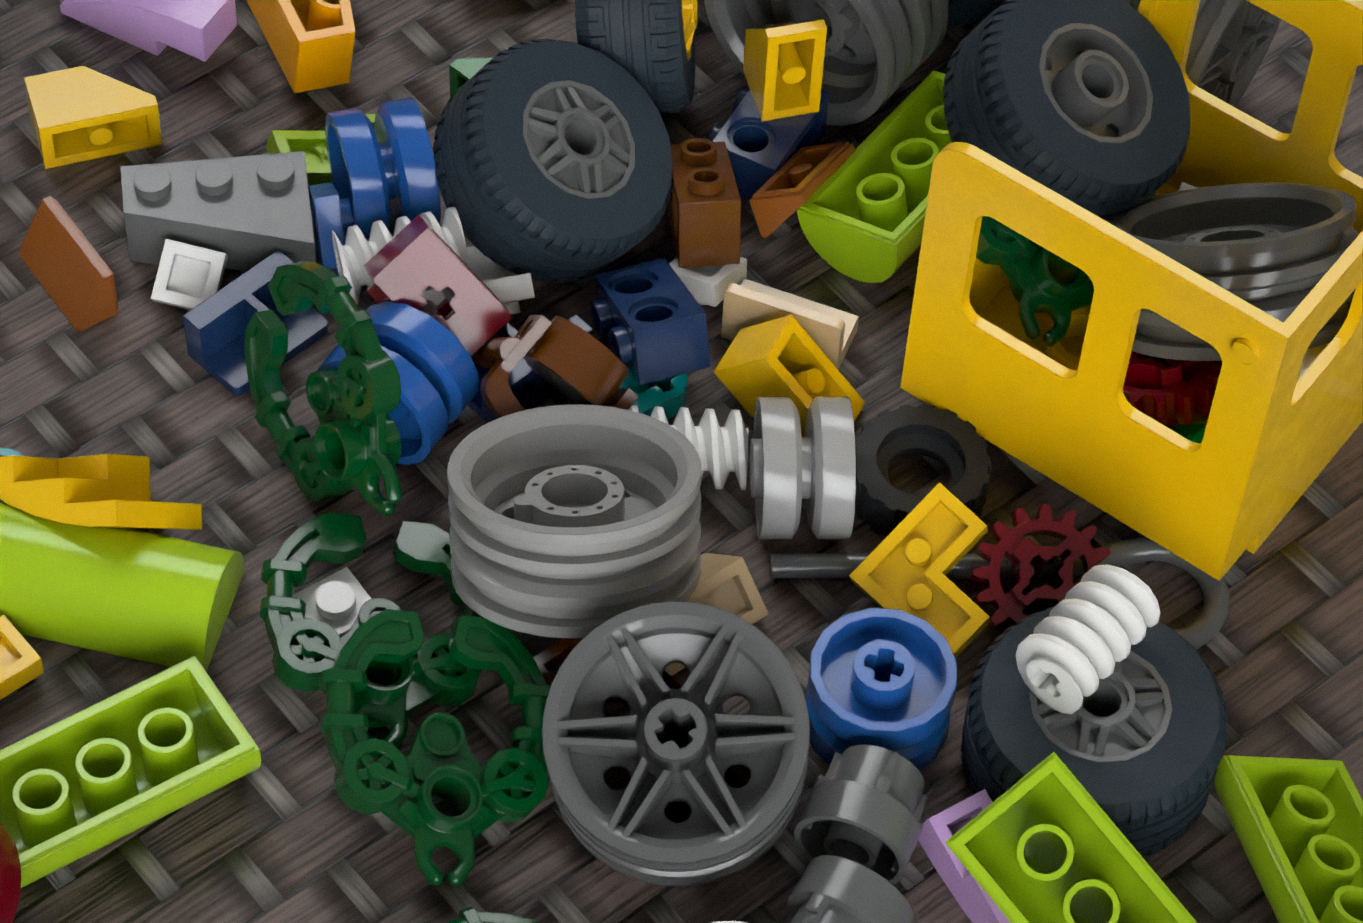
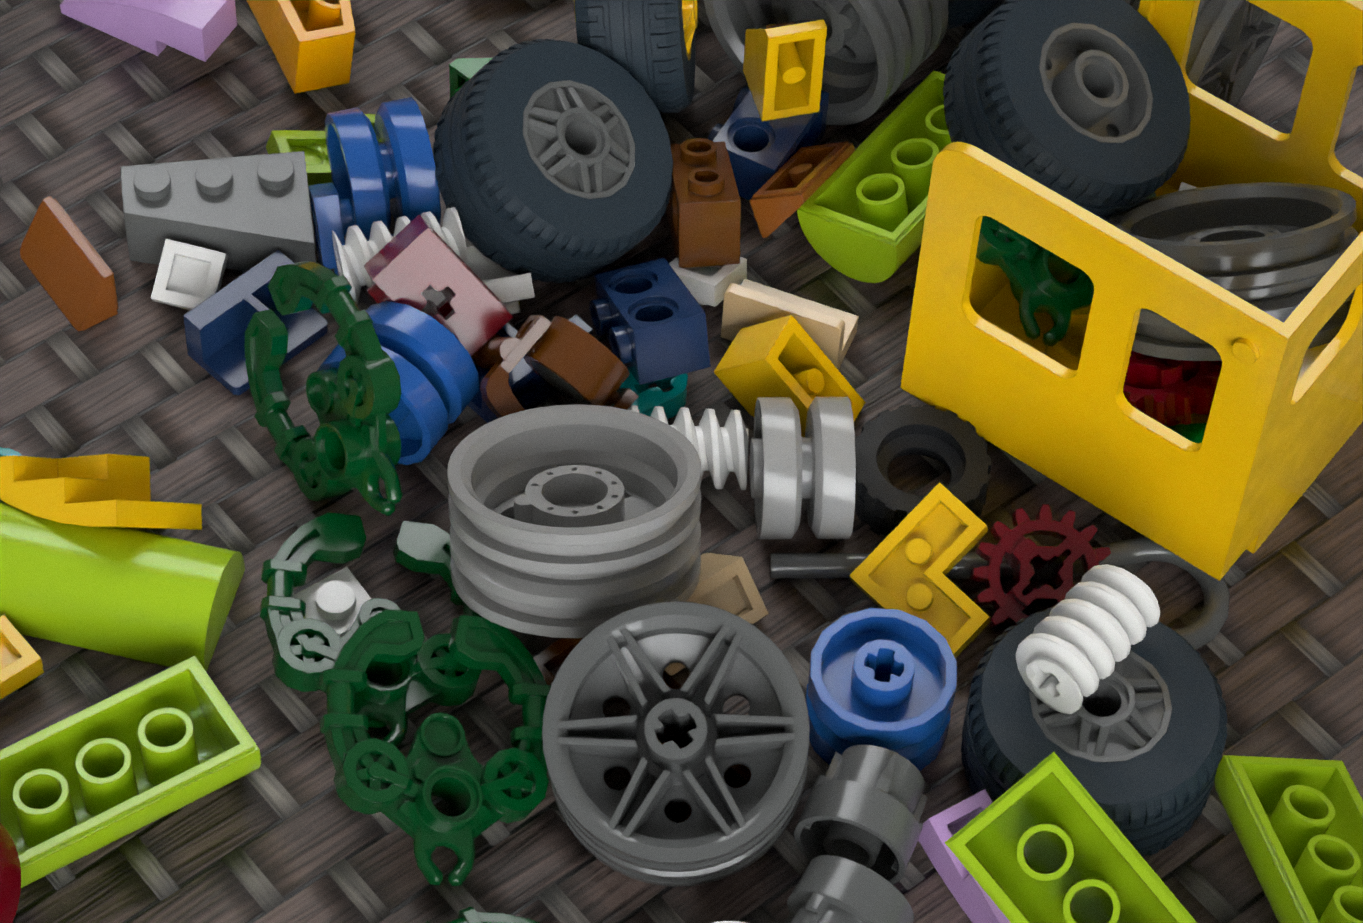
(89, 116): yellow slope -> none

